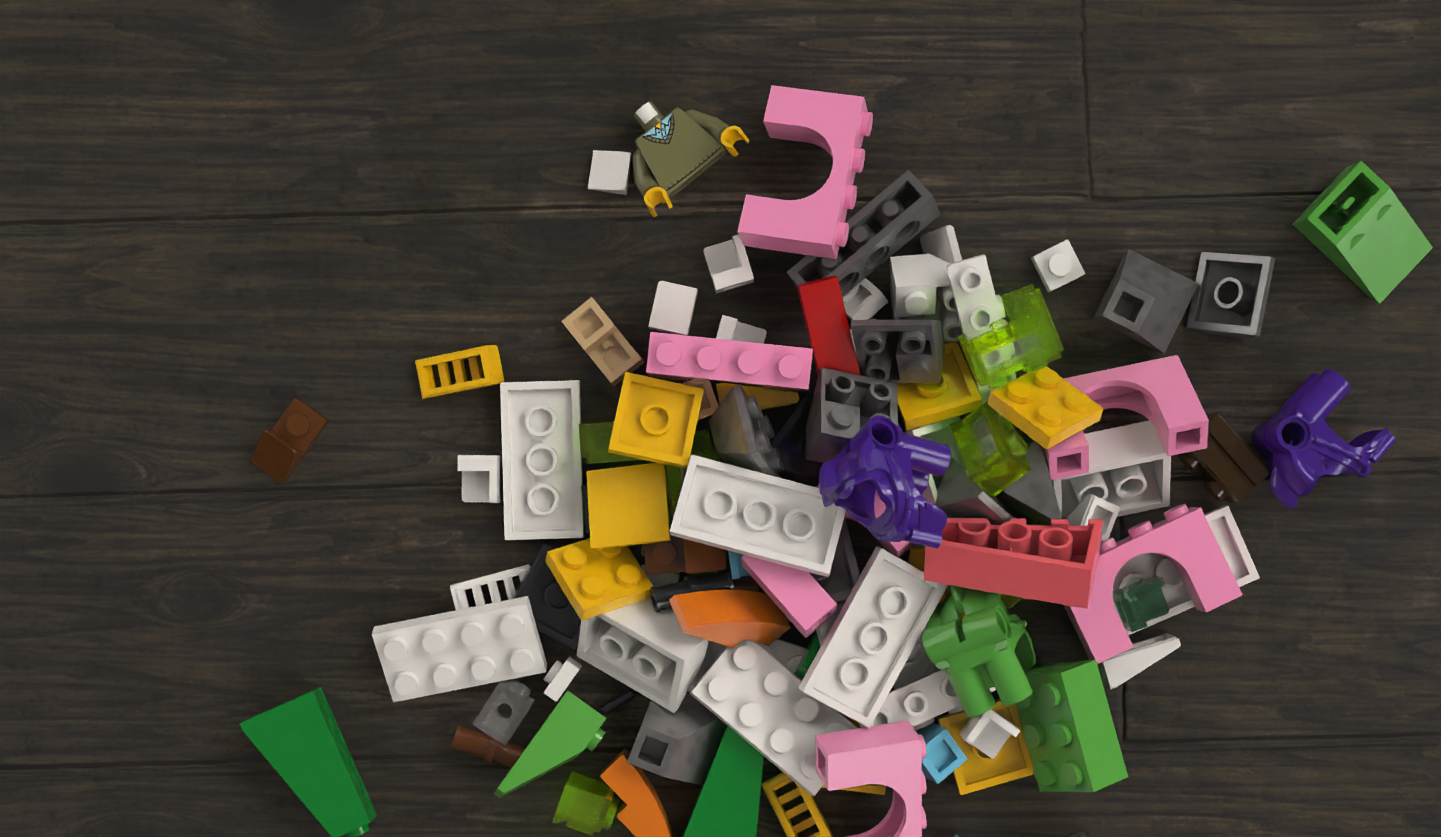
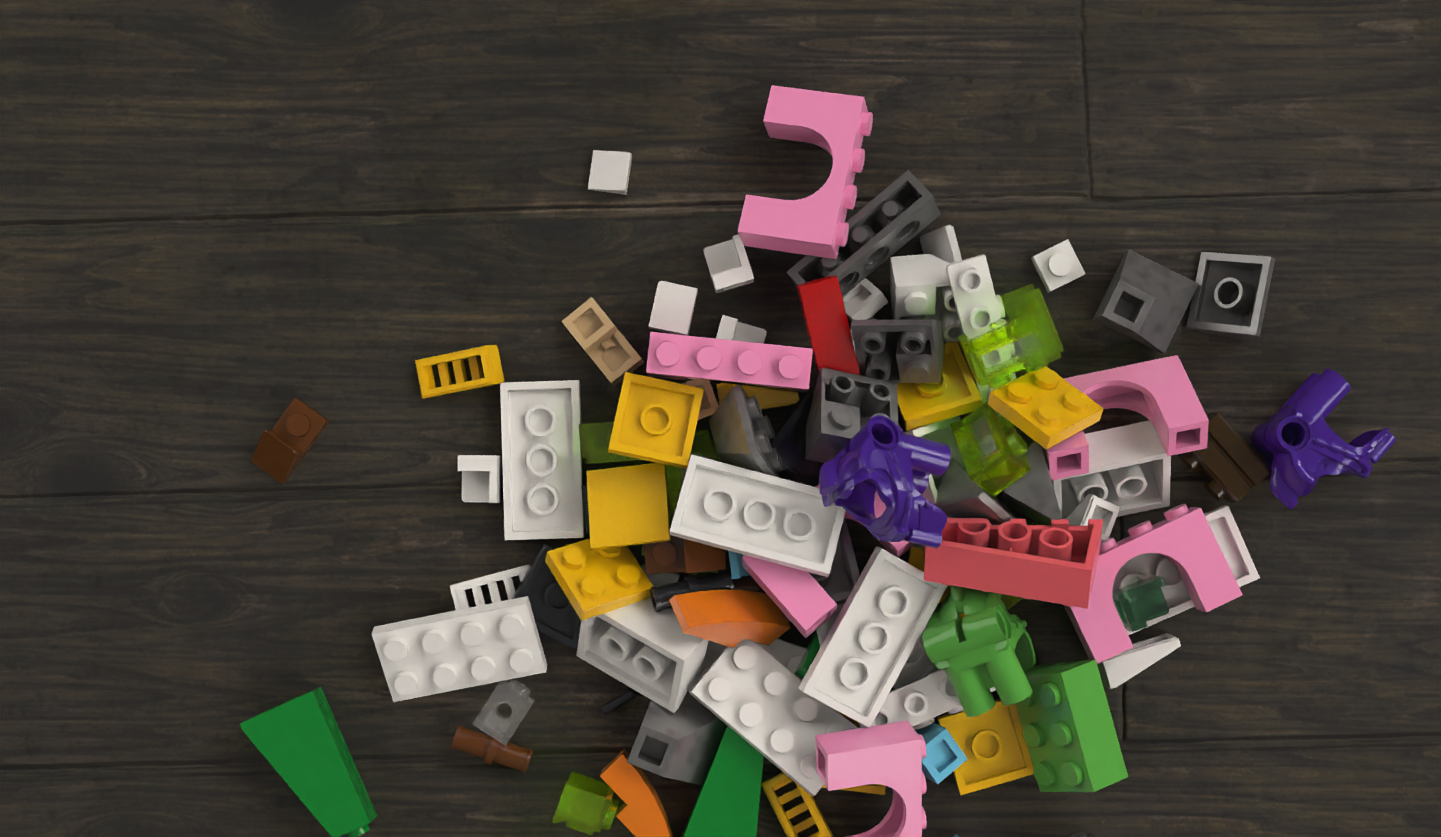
(560, 677): white plate -> none
(560, 739): bright green slope -> none
(677, 150): olive torso -> none
(988, 732): white panel -> none
(1364, 231): bright green slope -> none

